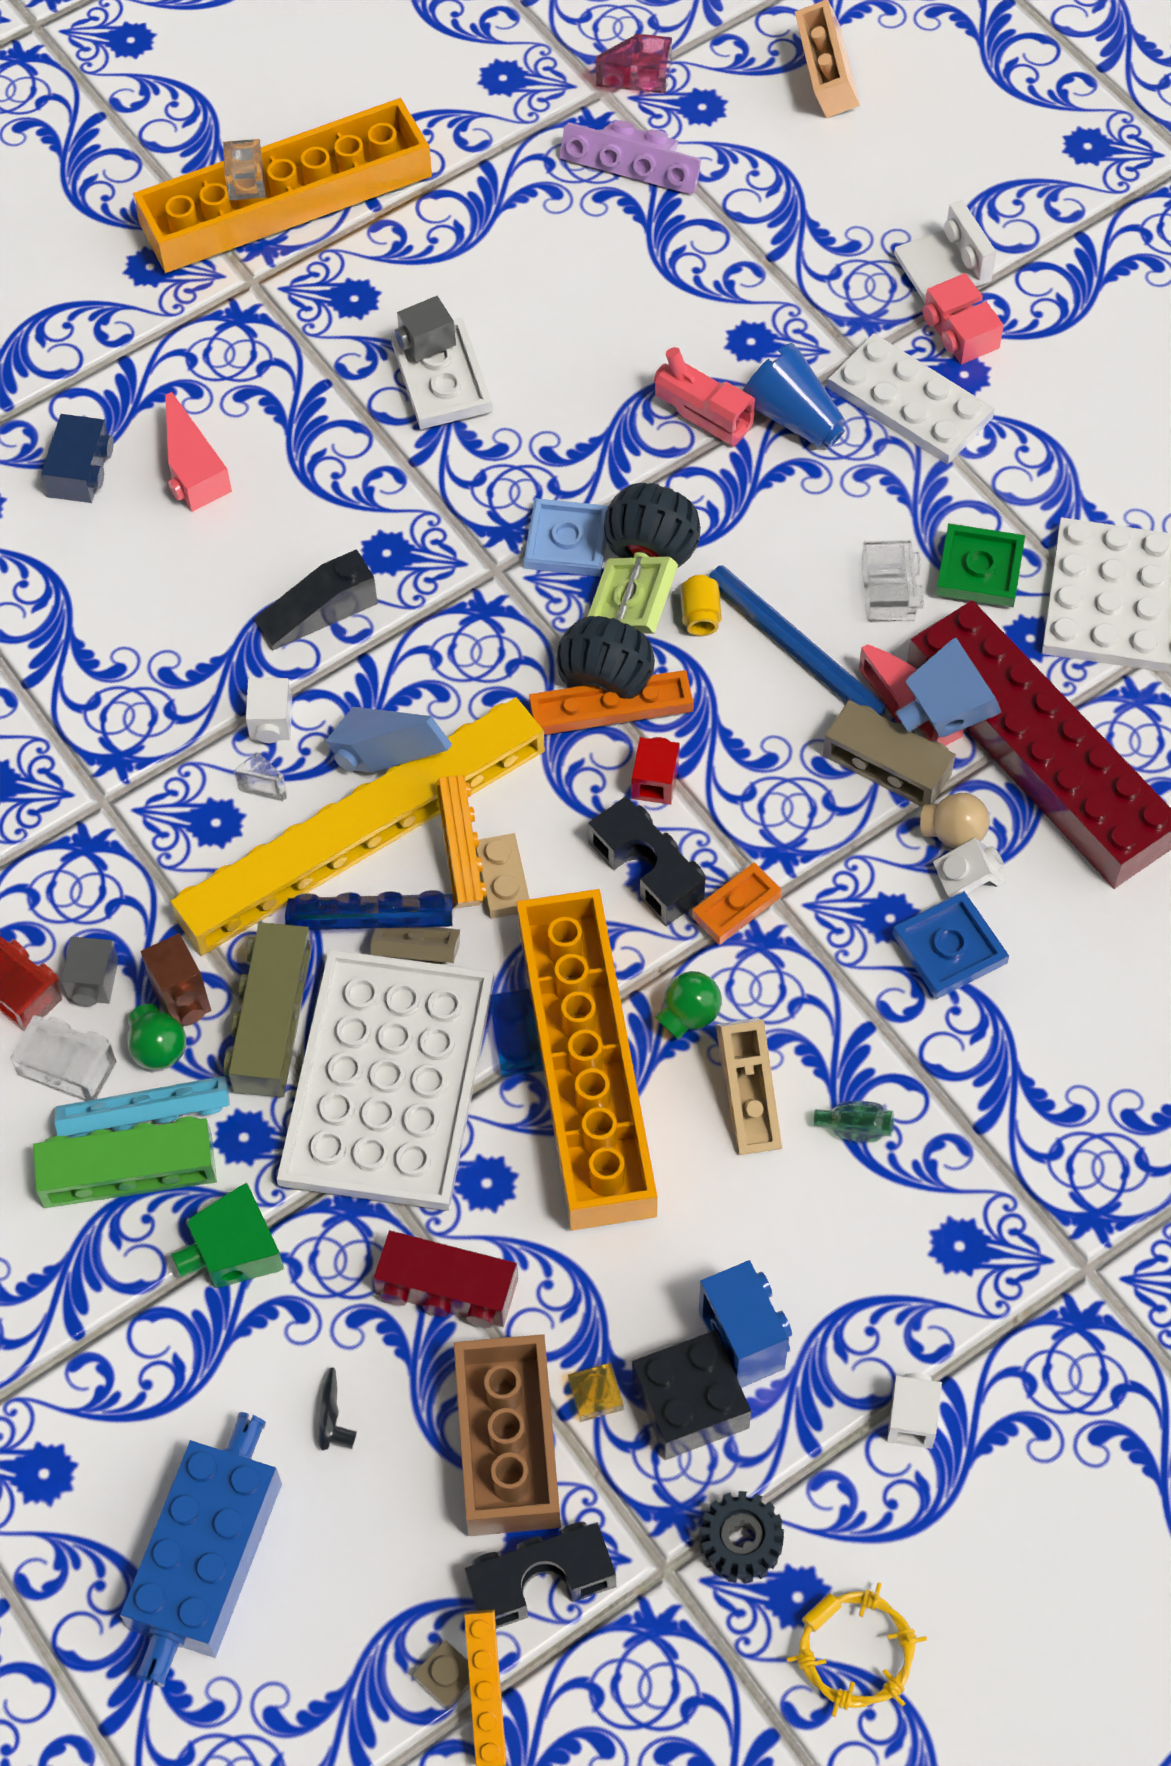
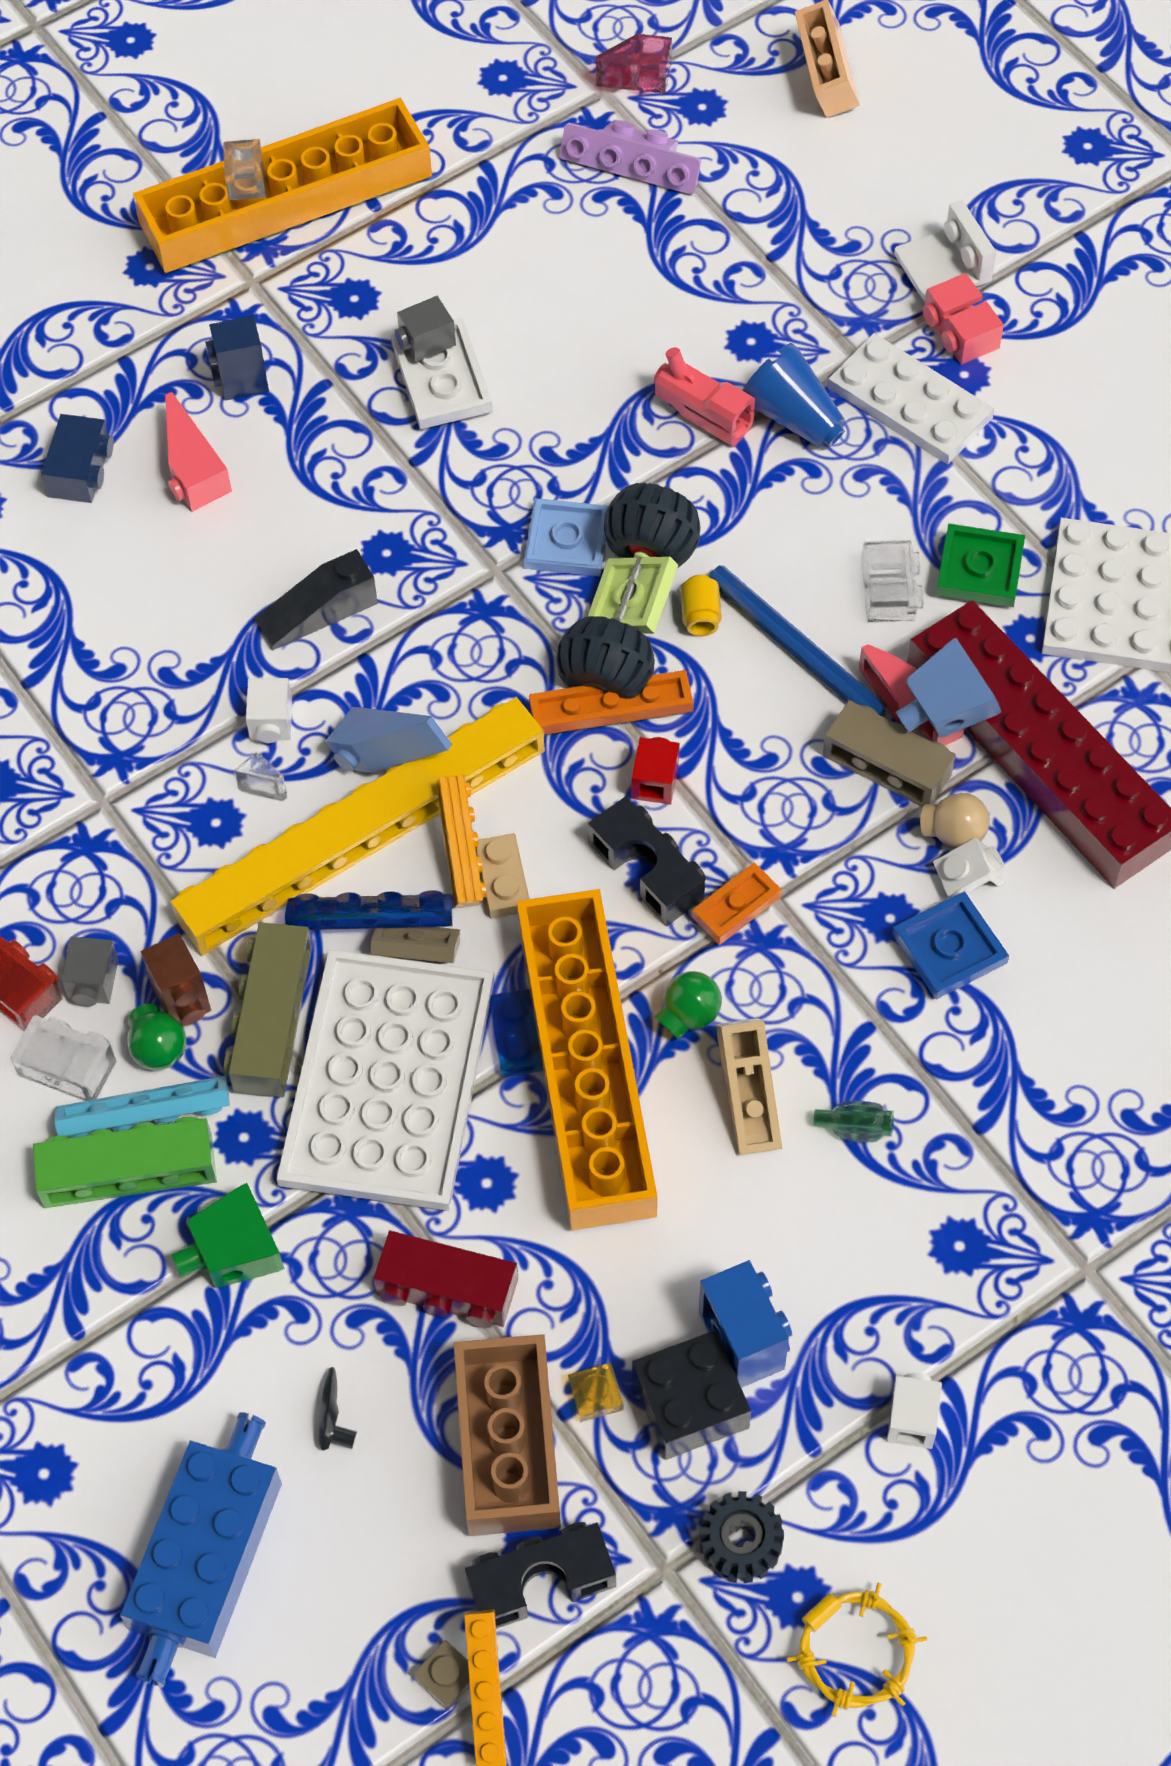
(238, 358): none -> dark blue brick

